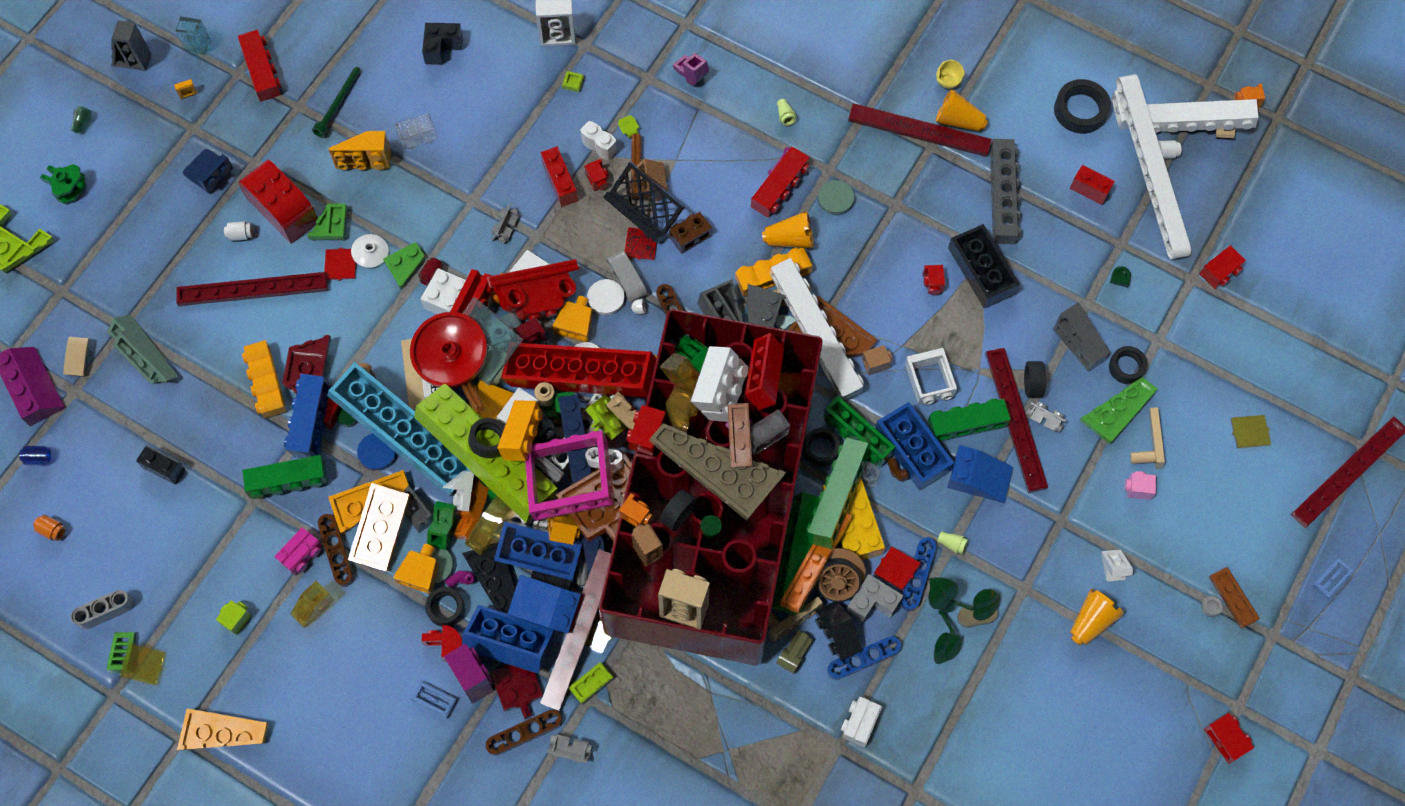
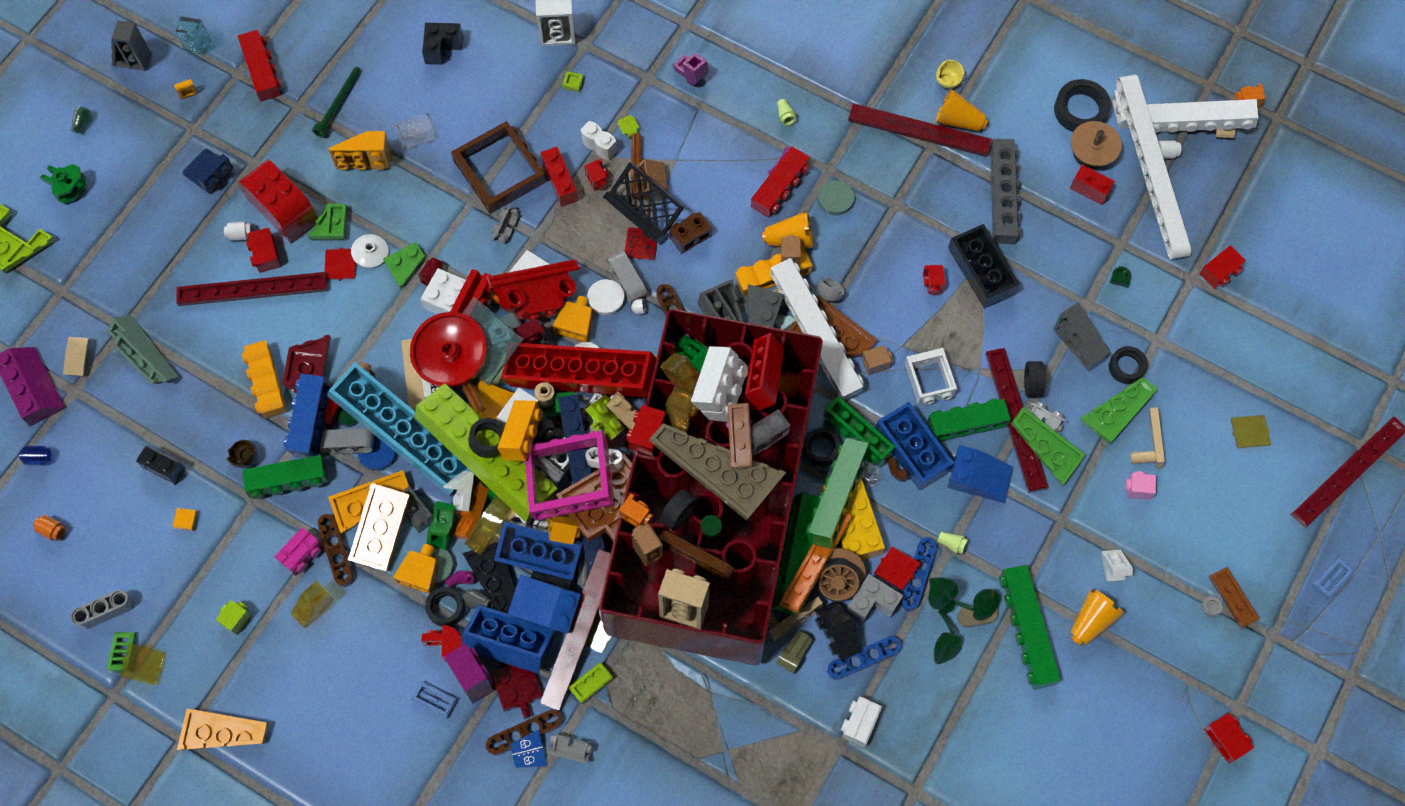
(185, 519): none -> light orange tile
(242, 454): none -> dark brown hair
(263, 250): none -> red brick
(346, 441): none -> light grey beam
(473, 598): none -> dark grey cone
(512, 193): none -> reddish brown window
(528, 751): none -> blue sticker
(696, 555): none -> reddish brown beam
(790, 248): none -> medium nougat brick
(830, 290): none -> light grey hair
(1030, 627): none -> green brick
(1050, 447): none -> bright green wing
(1095, 144): none -> medium nougat piece

